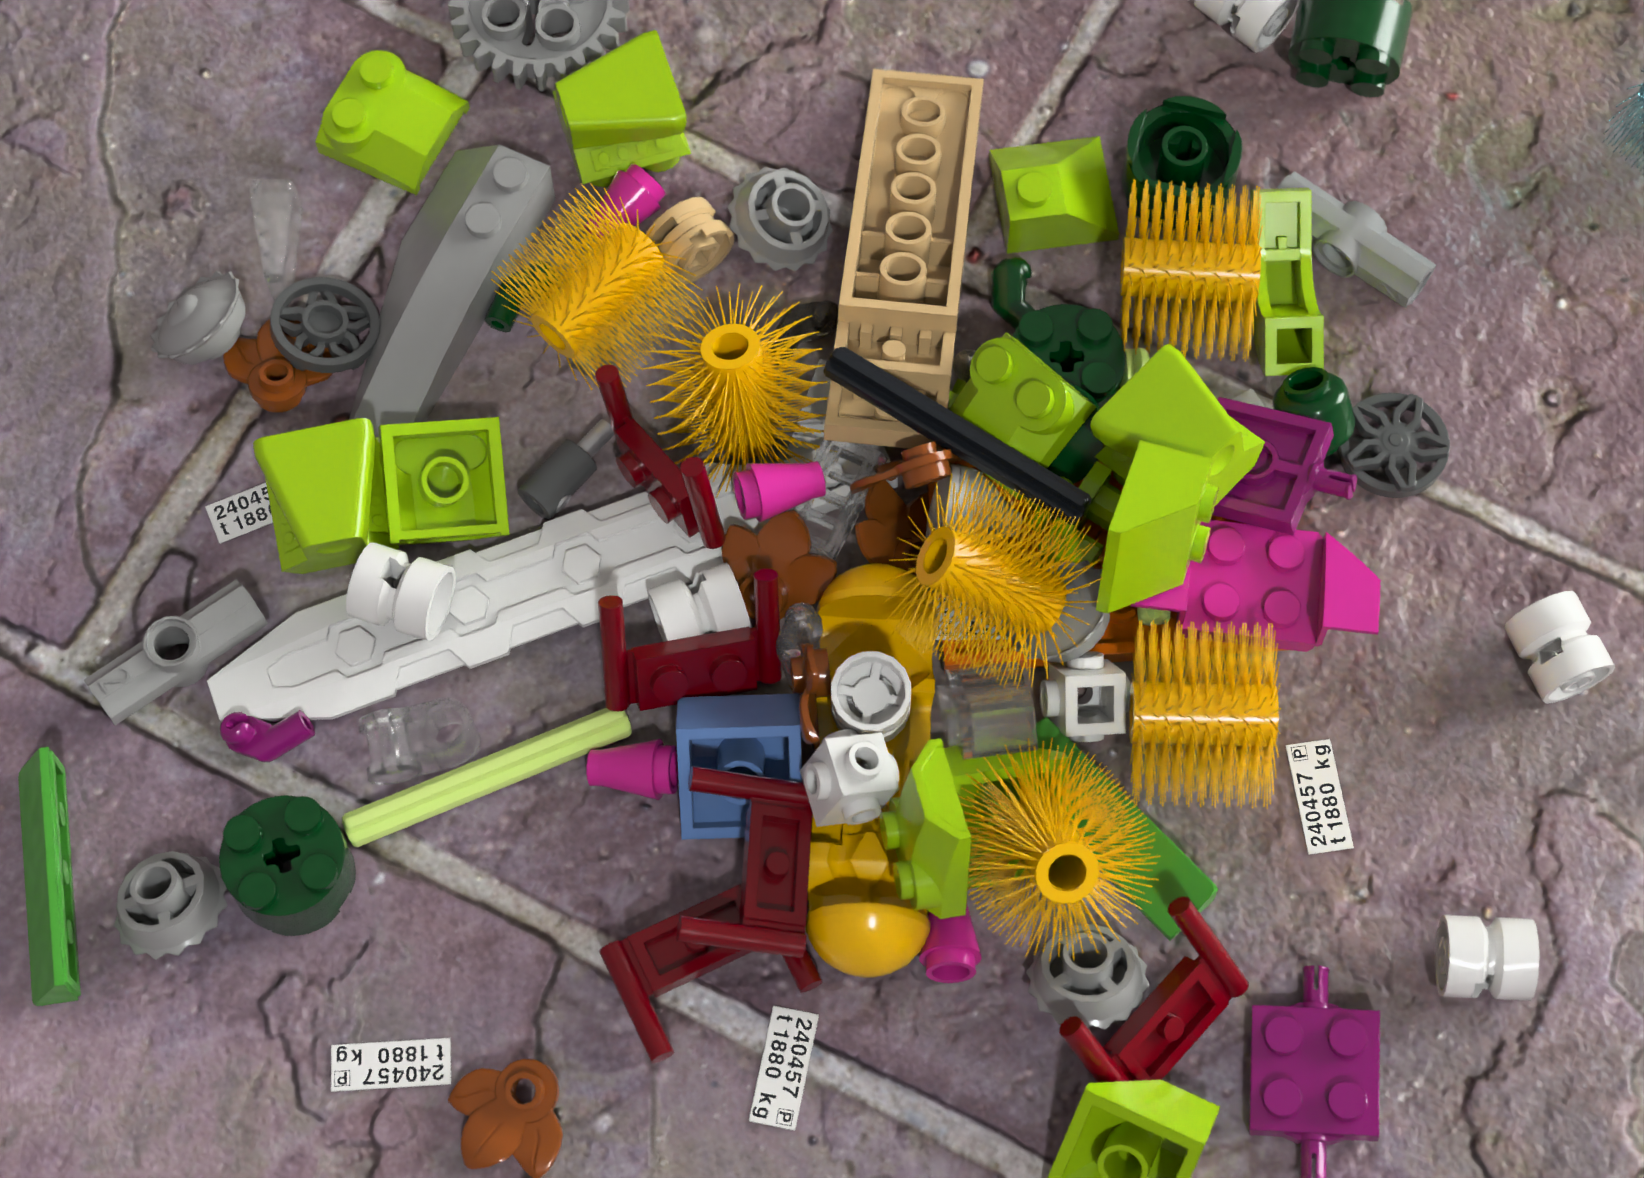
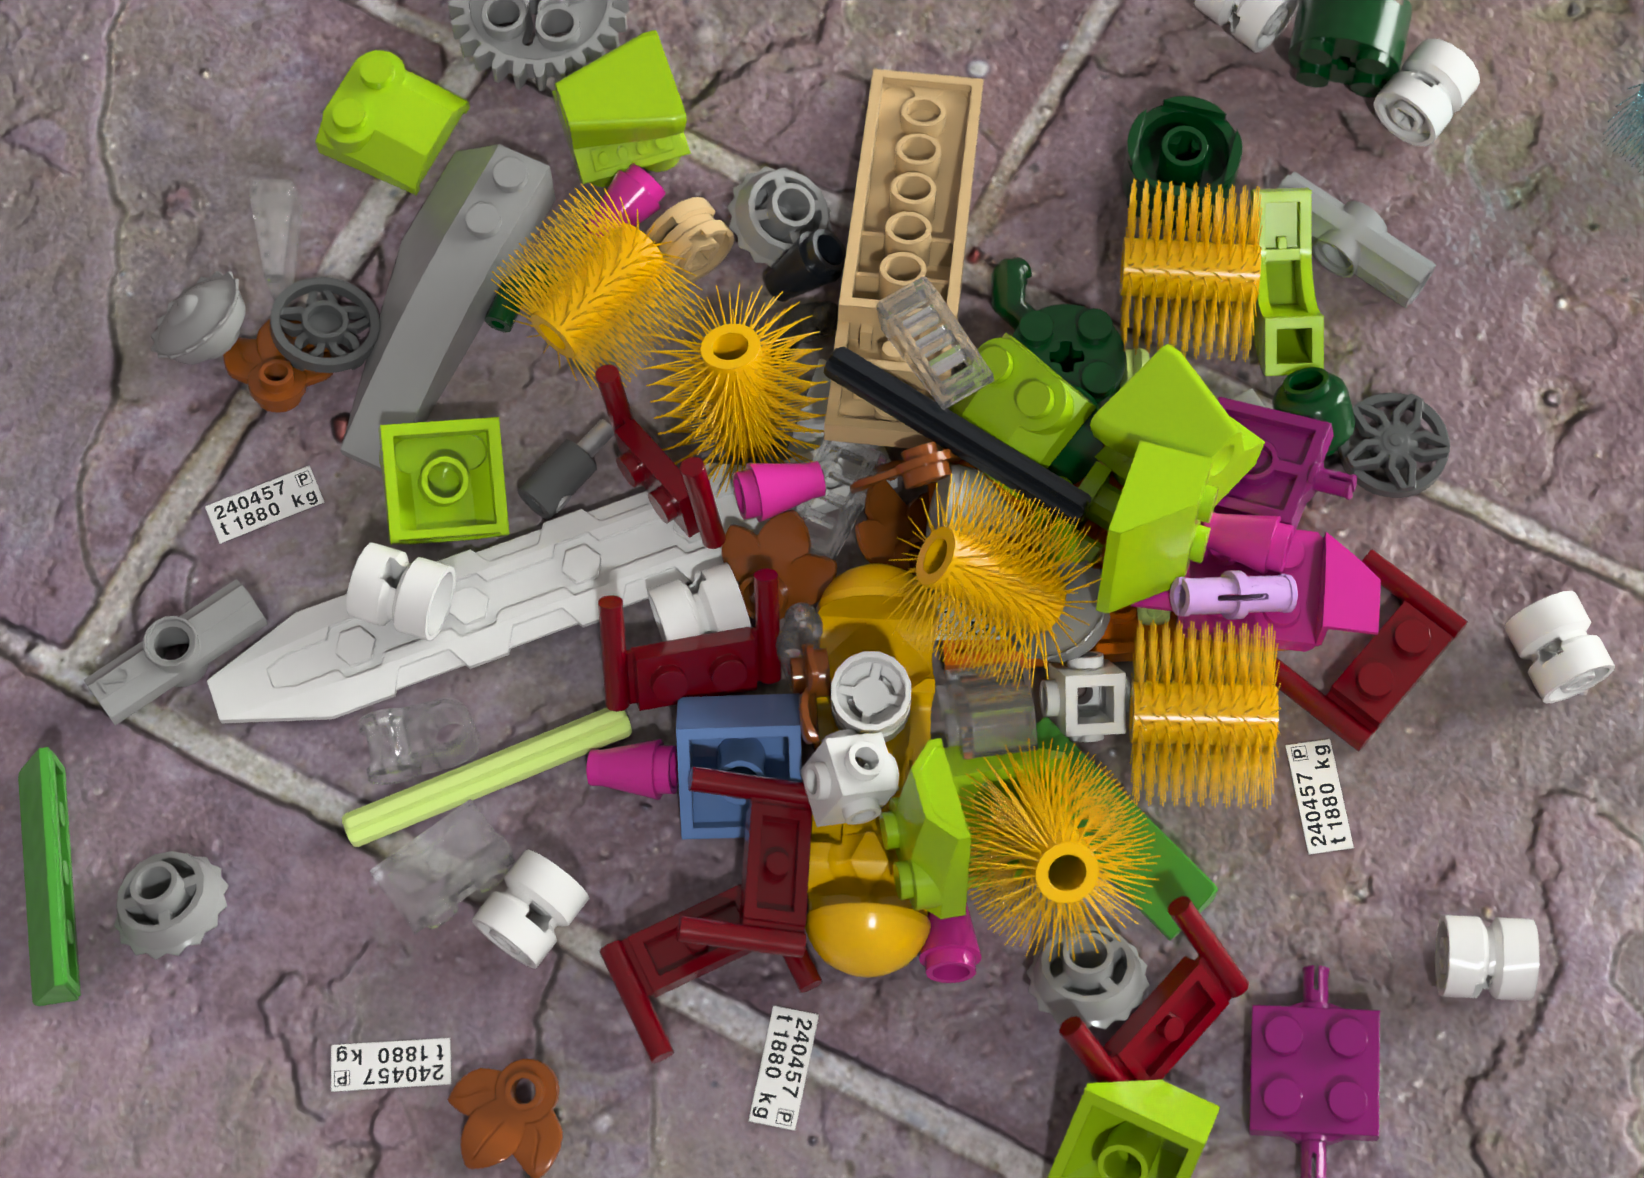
(264, 740): magenta arm -> none
(265, 838): dark green brick -> none
(324, 494): lime piece -> none
(444, 868): none -> clear bracket
(536, 887): none -> white wheel
(809, 264): none -> black cone
(912, 313): none -> clear slope
(1053, 195): lime slope -> none
(1213, 594): none -> lavender pin
(1251, 540): none -> dark pink cone
(1387, 664): none -> dark red plate
(1426, 92): none -> white wheel

